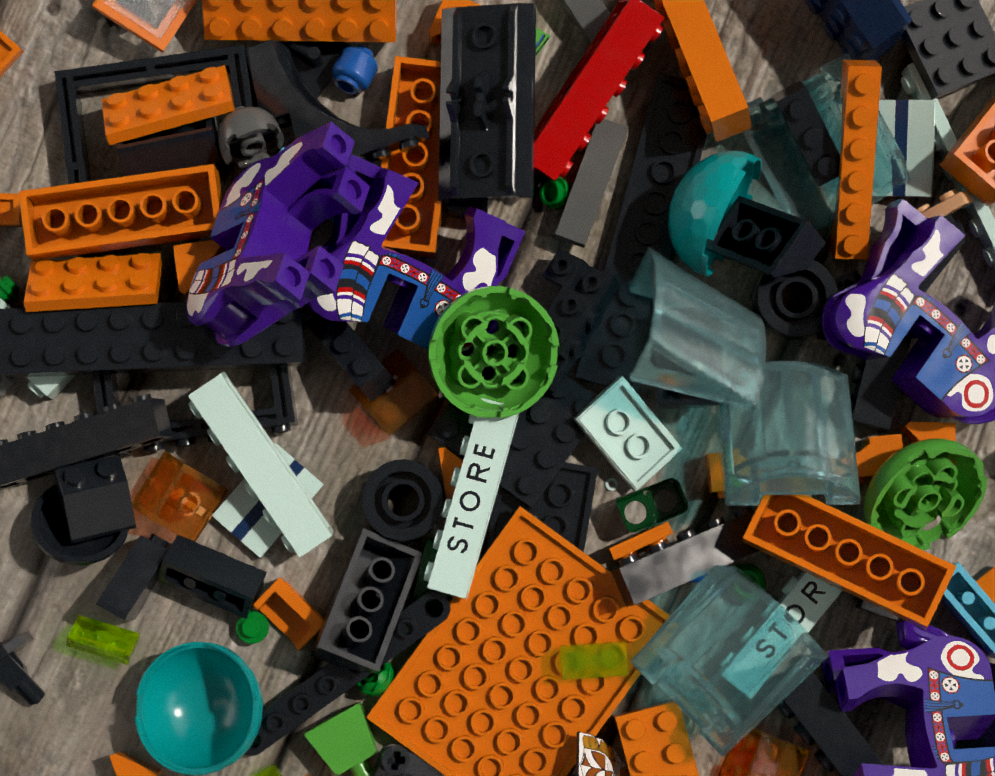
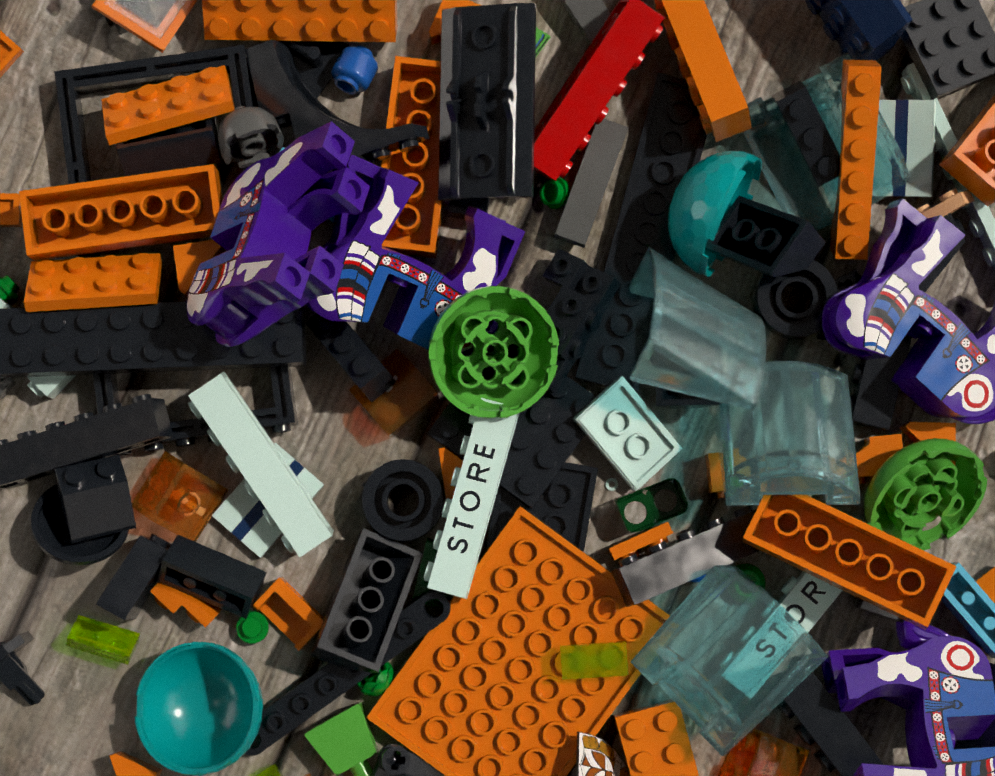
(195, 608): none -> orange slope

